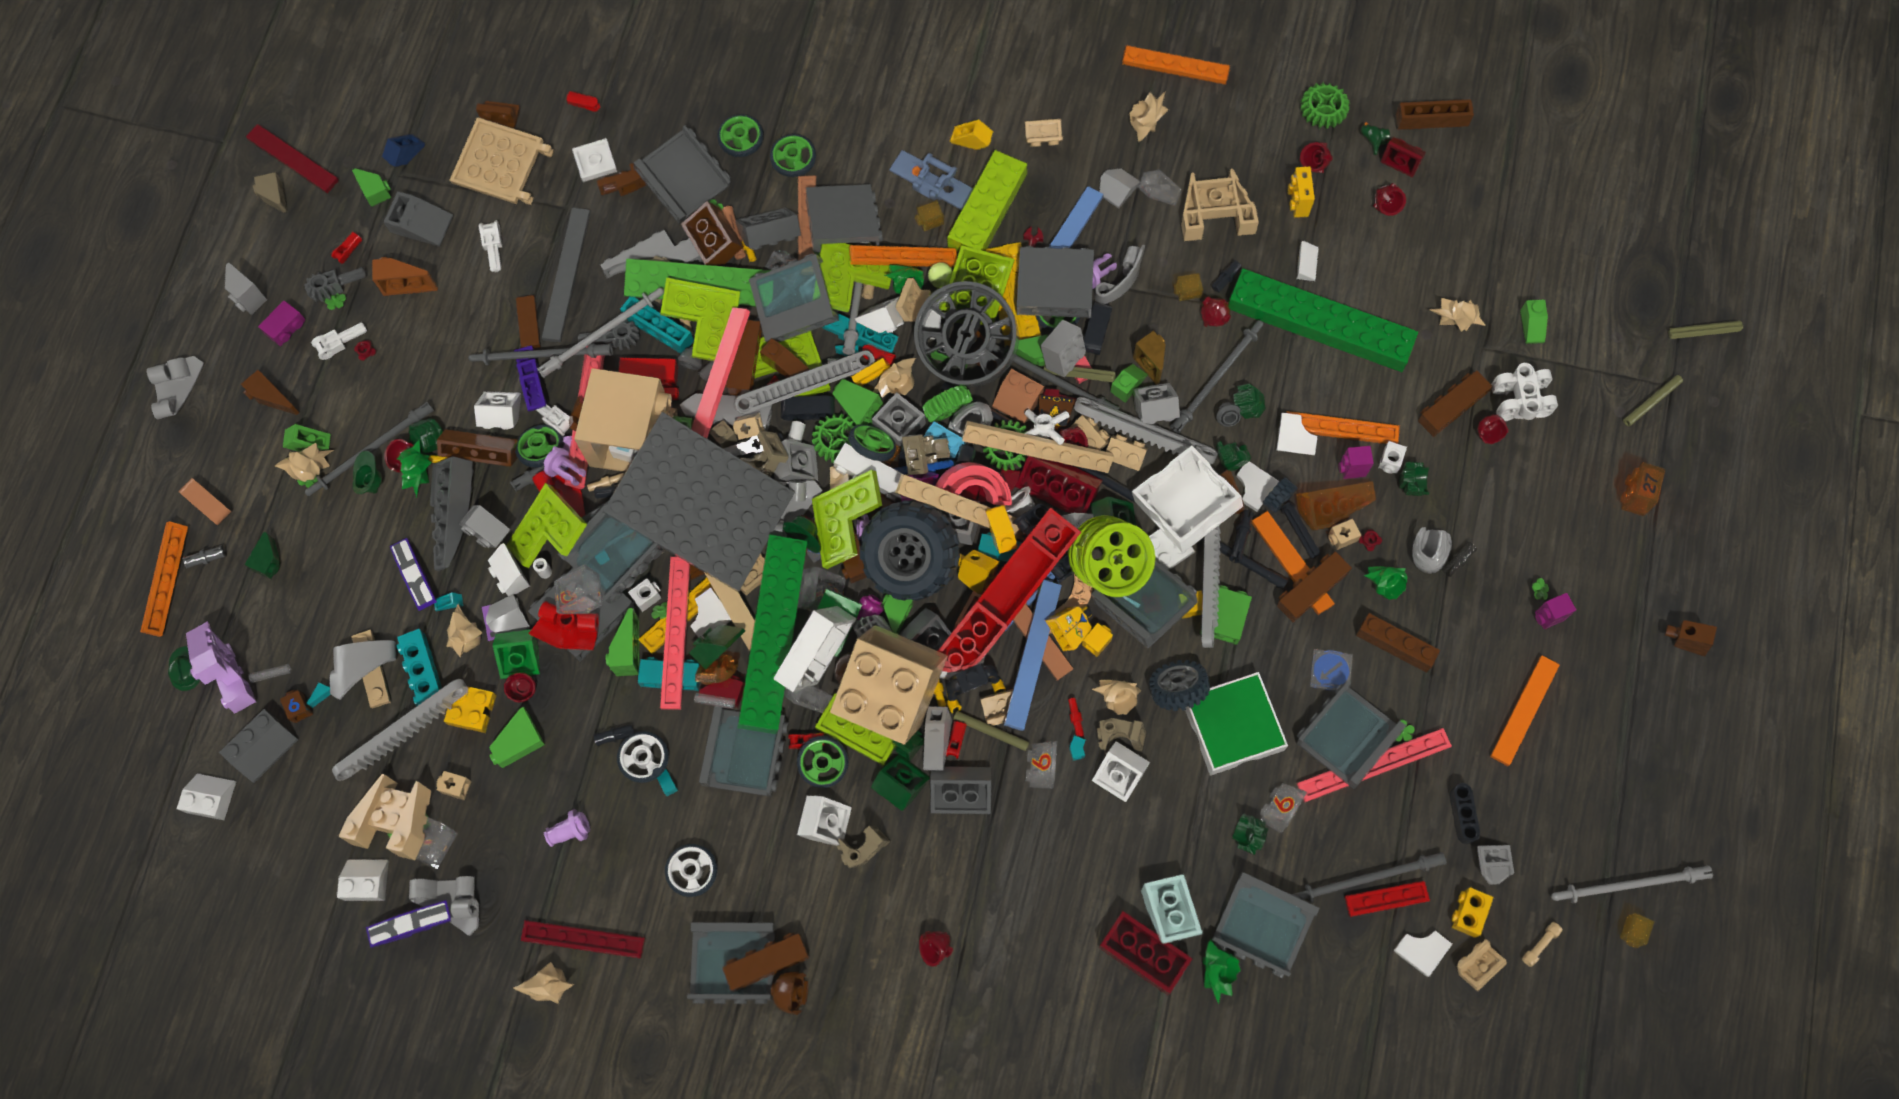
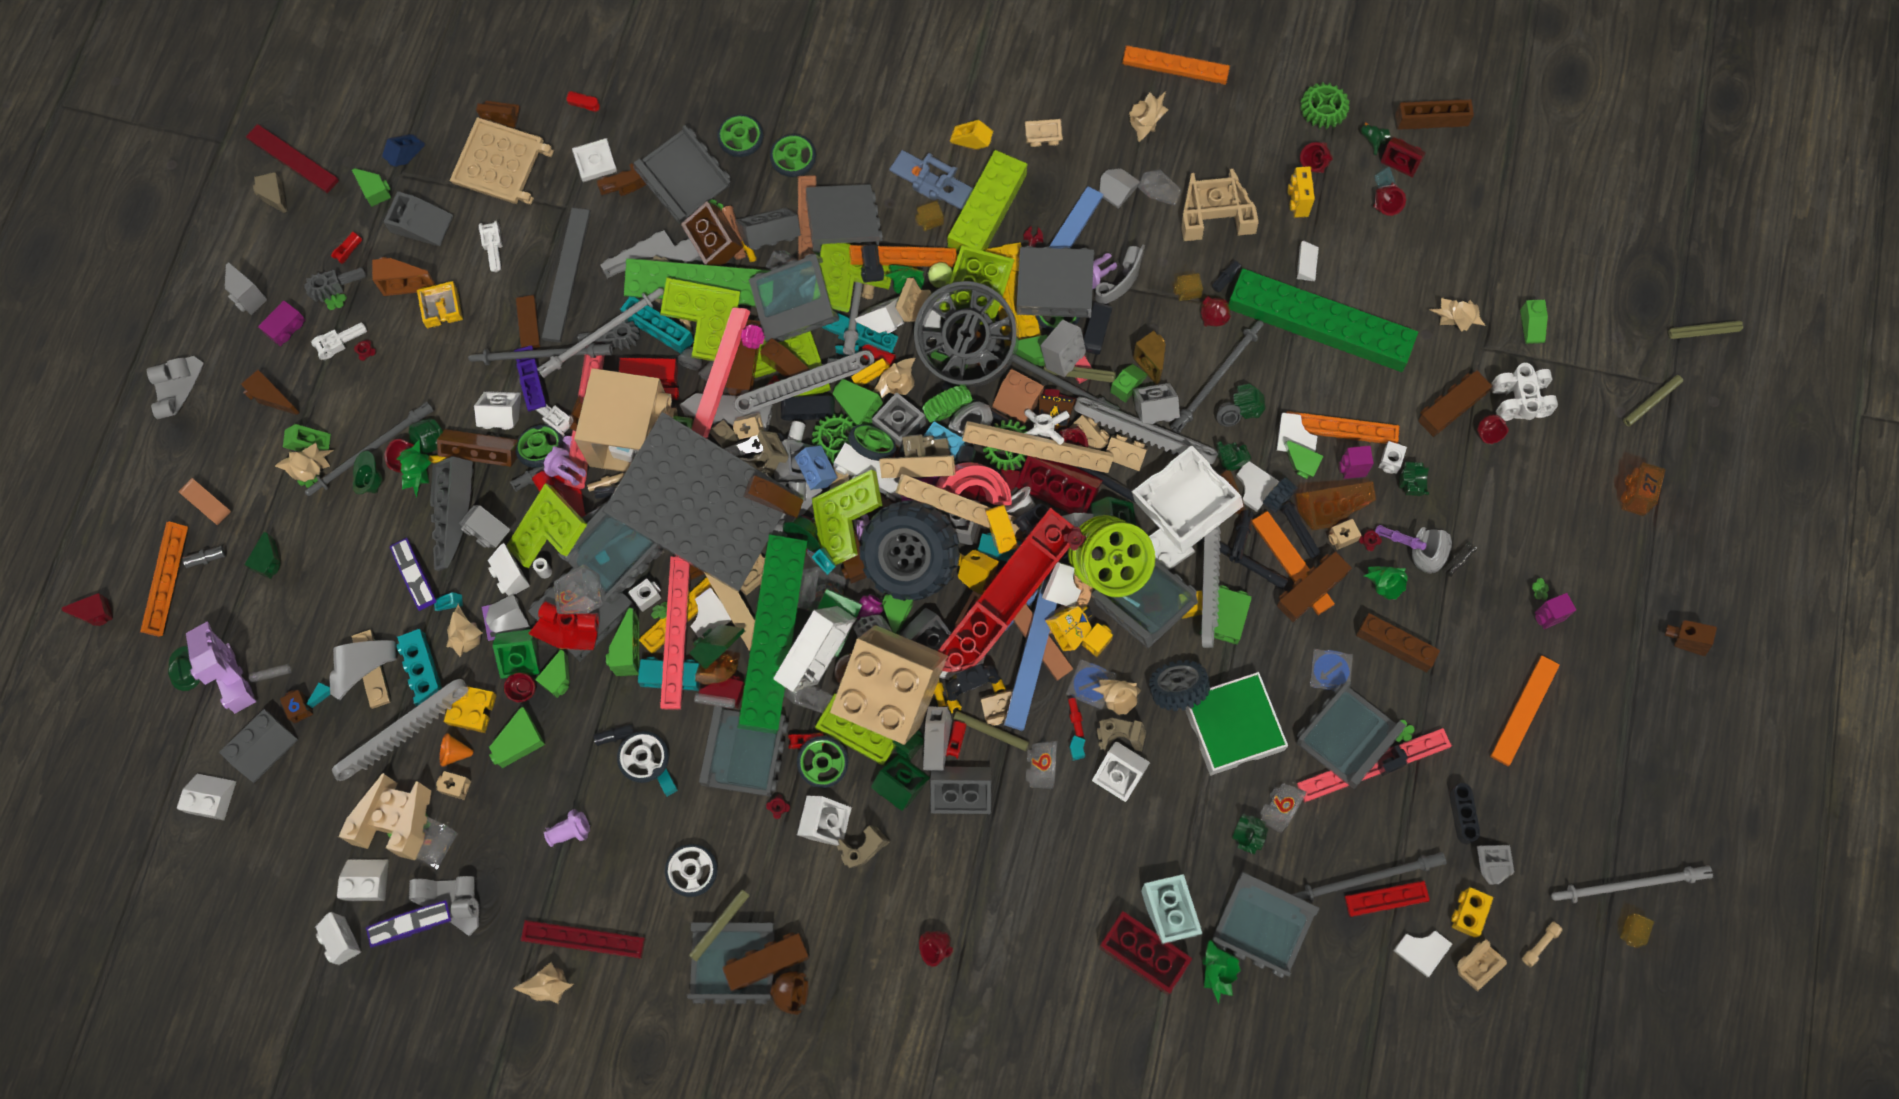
(92, 610): none -> dark red slope
(337, 938): none -> white slope
(439, 304): none -> yellow piece
(453, 750): none -> orange hat
(556, 676): none -> bright green slope
(719, 925): none -> olive piece
(752, 336): none -> dark pink gear
(771, 806): none -> dark red plate
(773, 496): none -> reddish brown slope
(815, 467): none -> medium blue brick
(824, 560): none -> teal piece
(872, 269): none -> black piece
(917, 466): none -> tan plate
(1061, 586): none -> white tile
(1075, 533): none -> dark red plate
(1087, 678): none -> clear piece
(1302, 459): none -> bright green slope
(1385, 178): none -> clear light blue slope
(1390, 765): none -> black bracket
(1396, 536): none -> medium lavender piece

